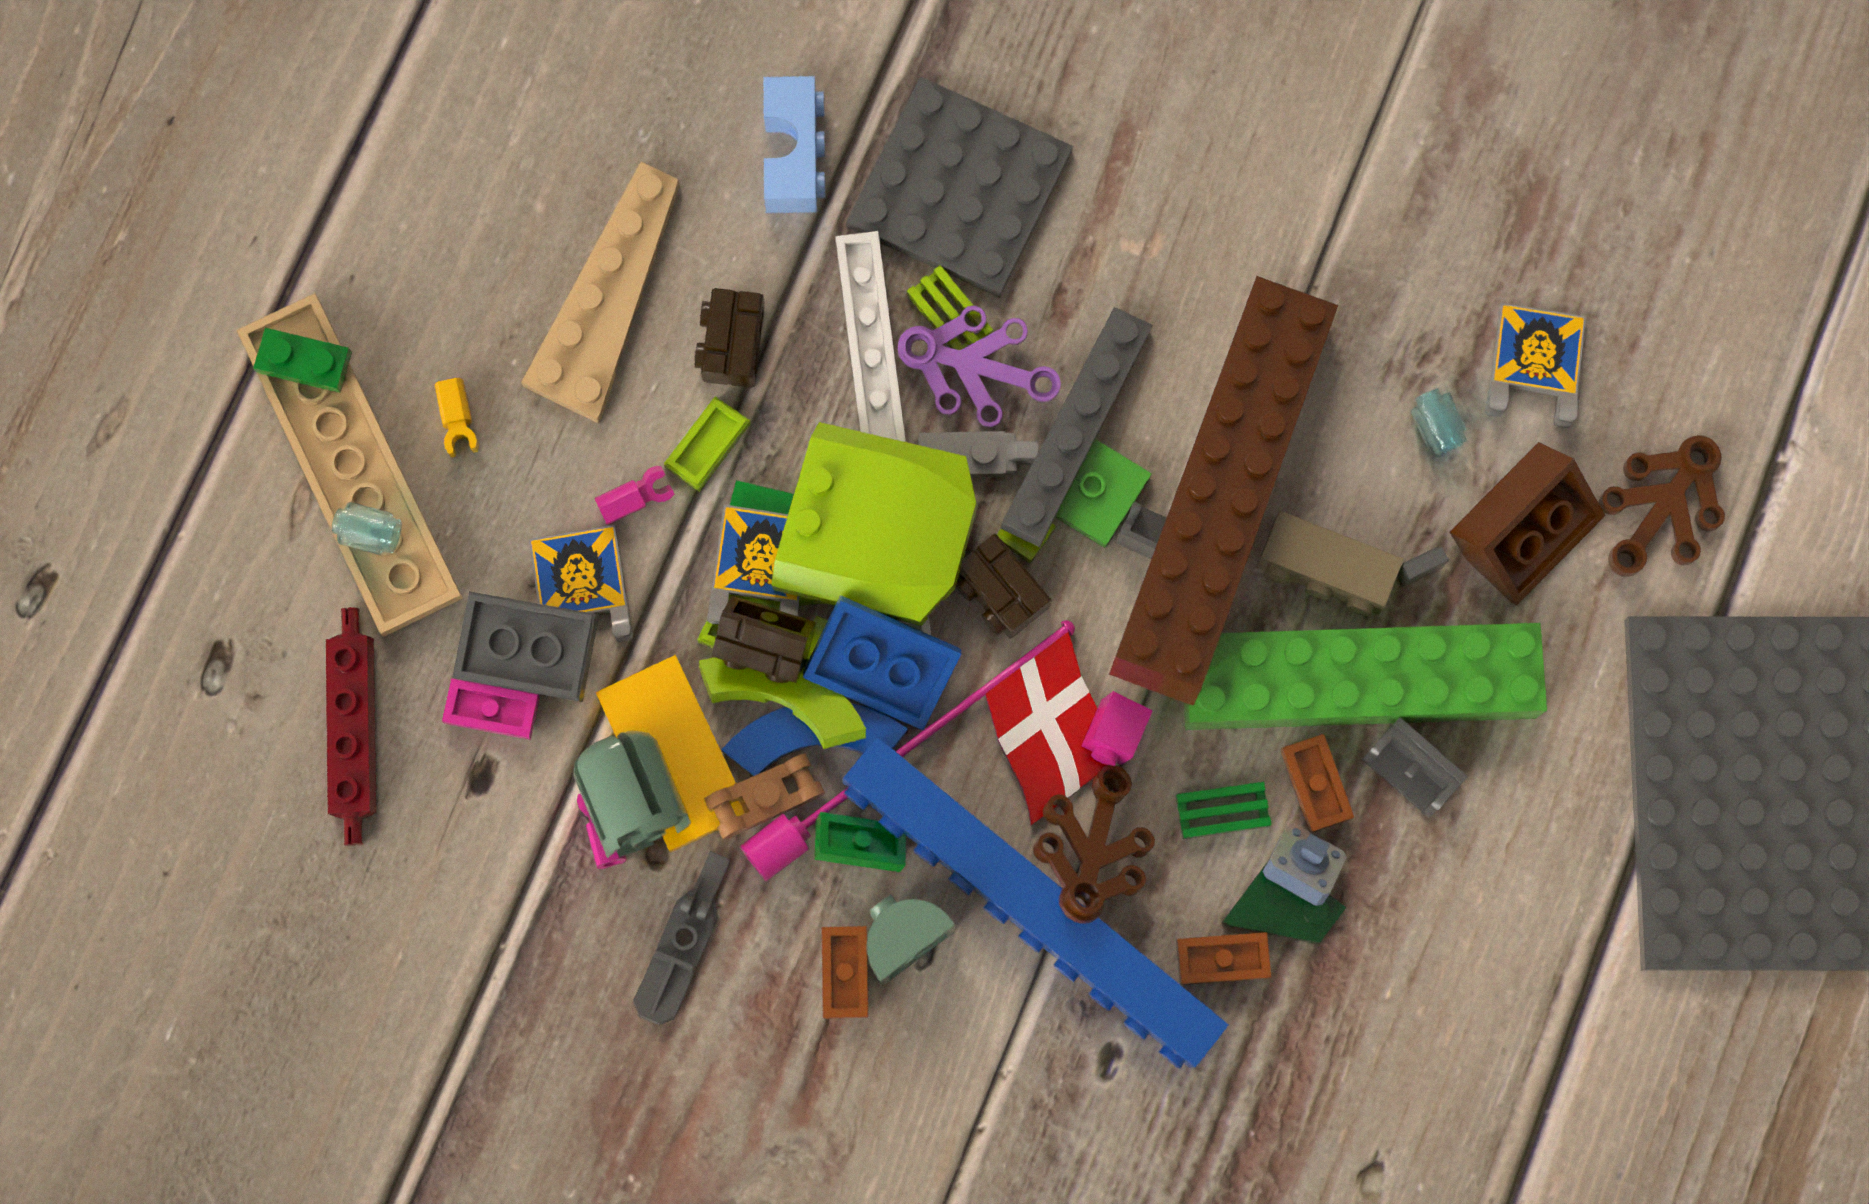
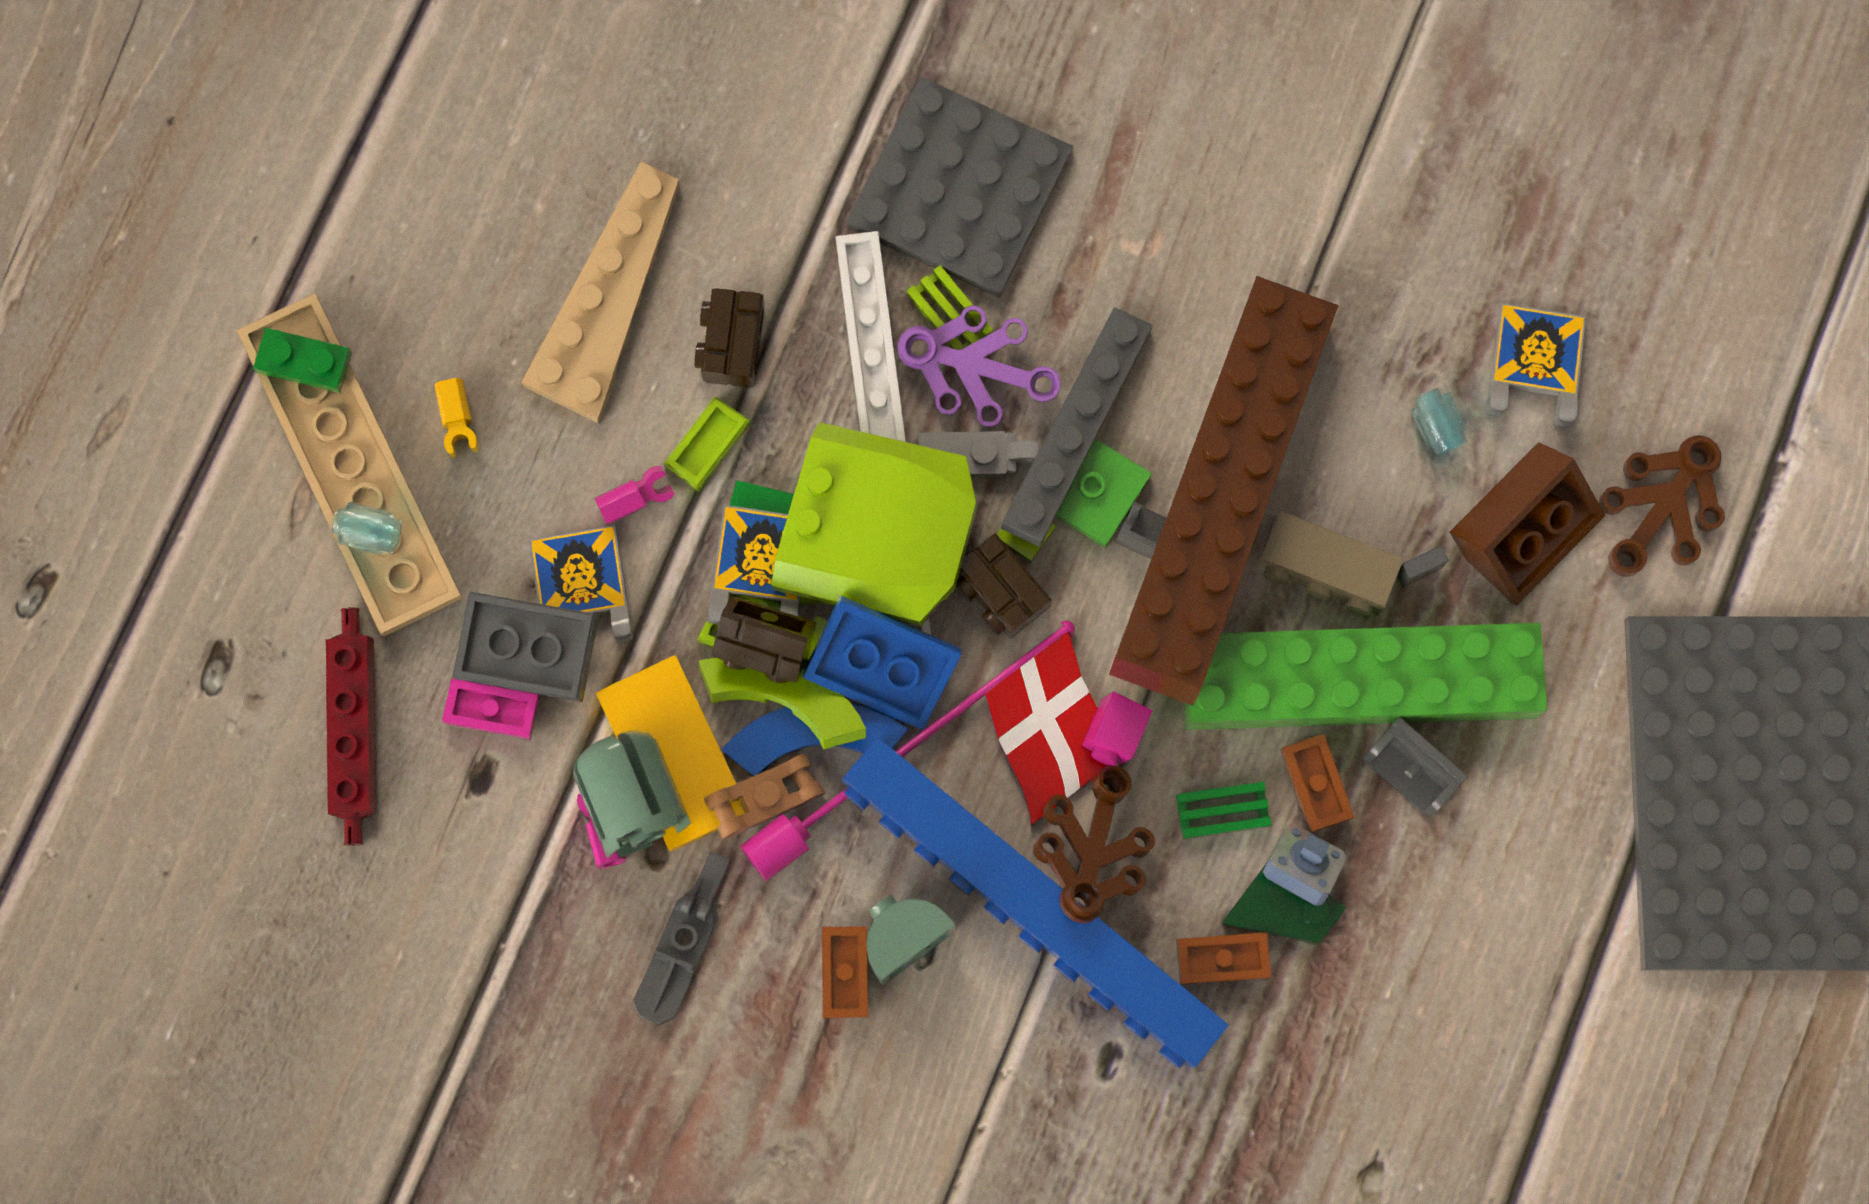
(793, 109): light blue arch -> none
(858, 843): green plate -> none

